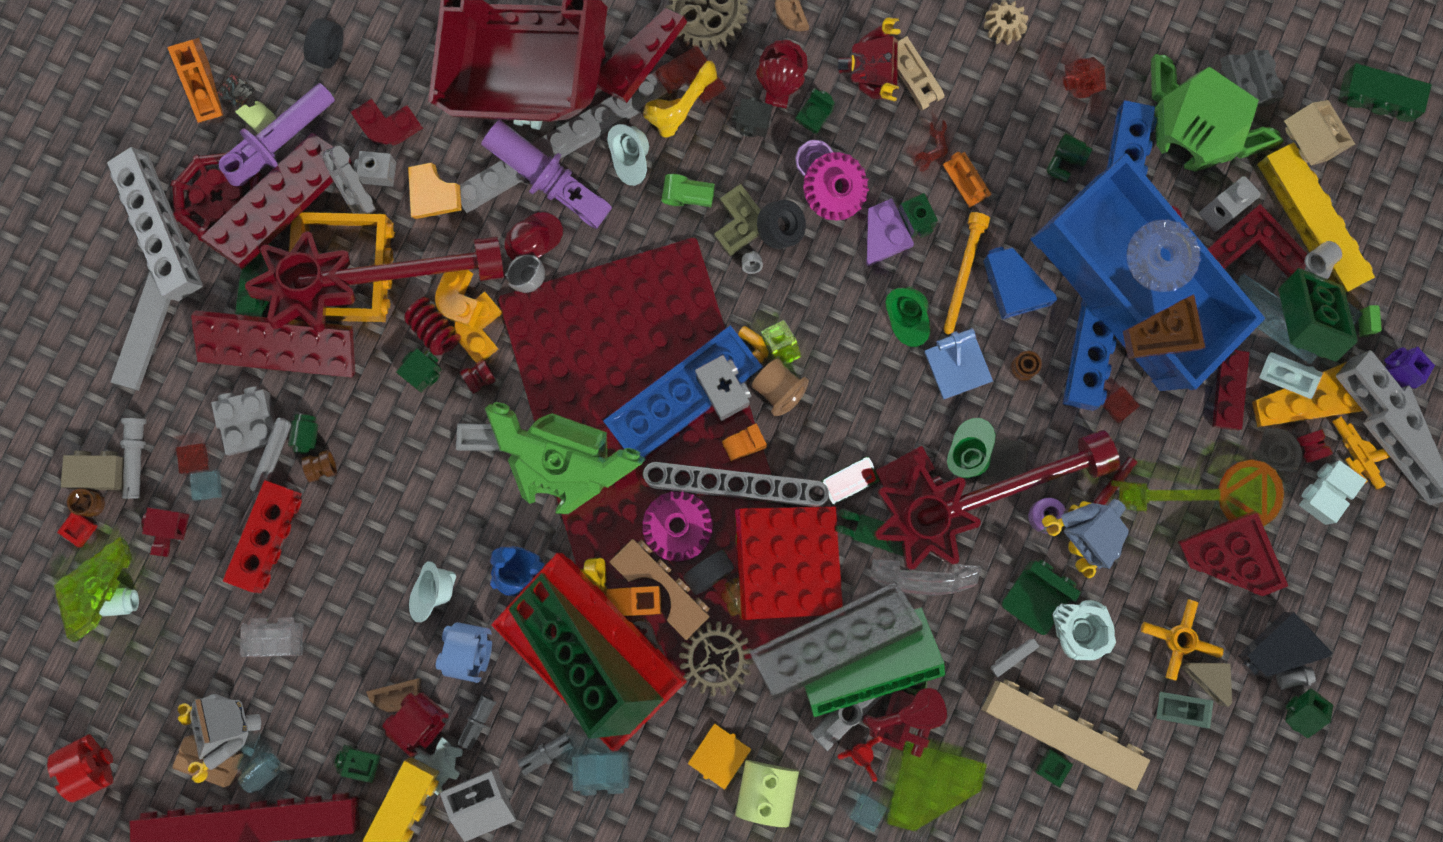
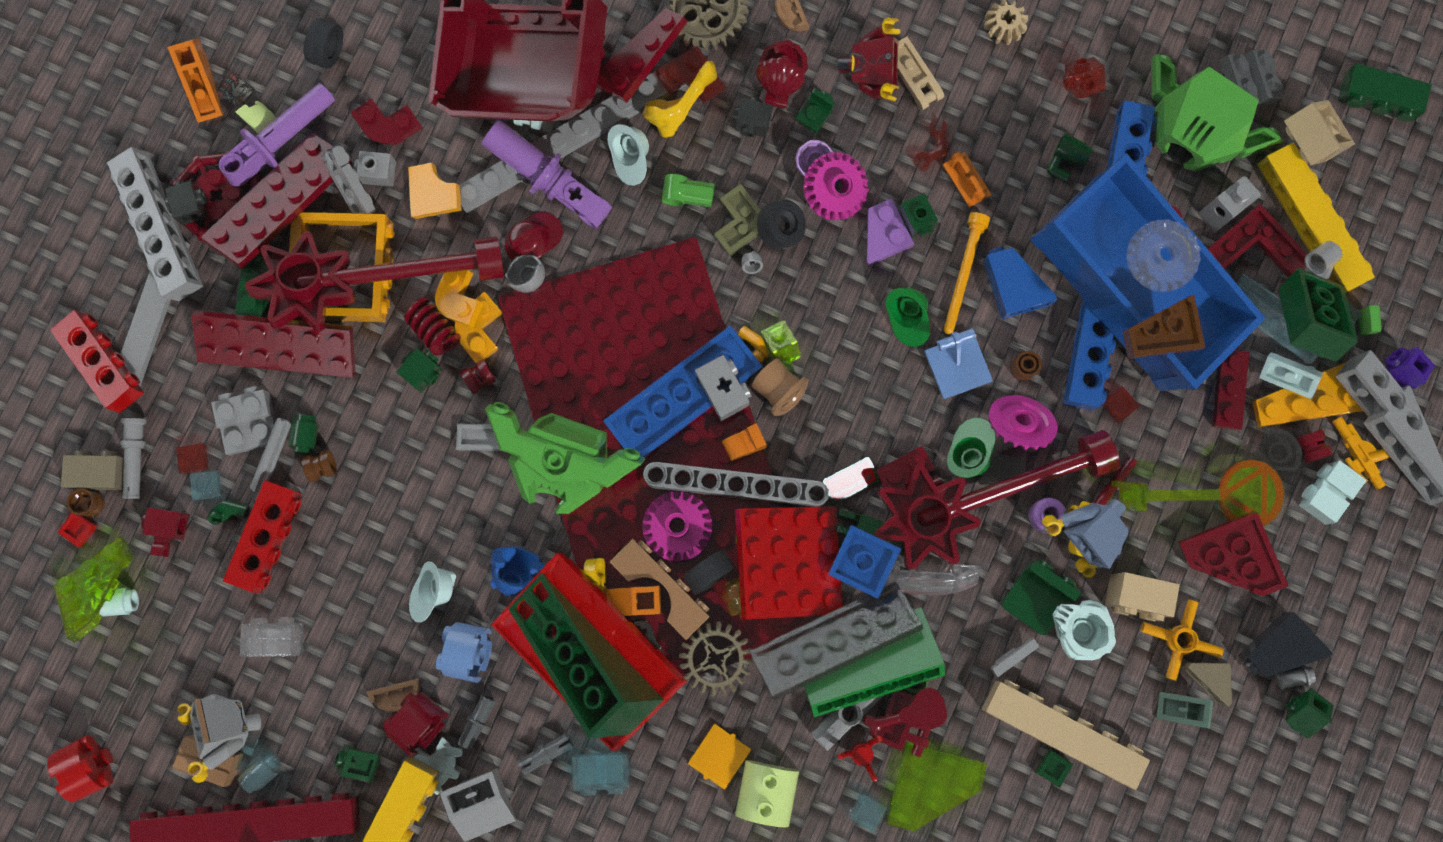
(71, 335): none -> red brick
(186, 202): none -> pearl dark grey brick
(225, 510): none -> dark green arm
(864, 561): none -> blue hinge
(1023, 422): none -> dark pink gear
(1141, 595): none -> tan brick

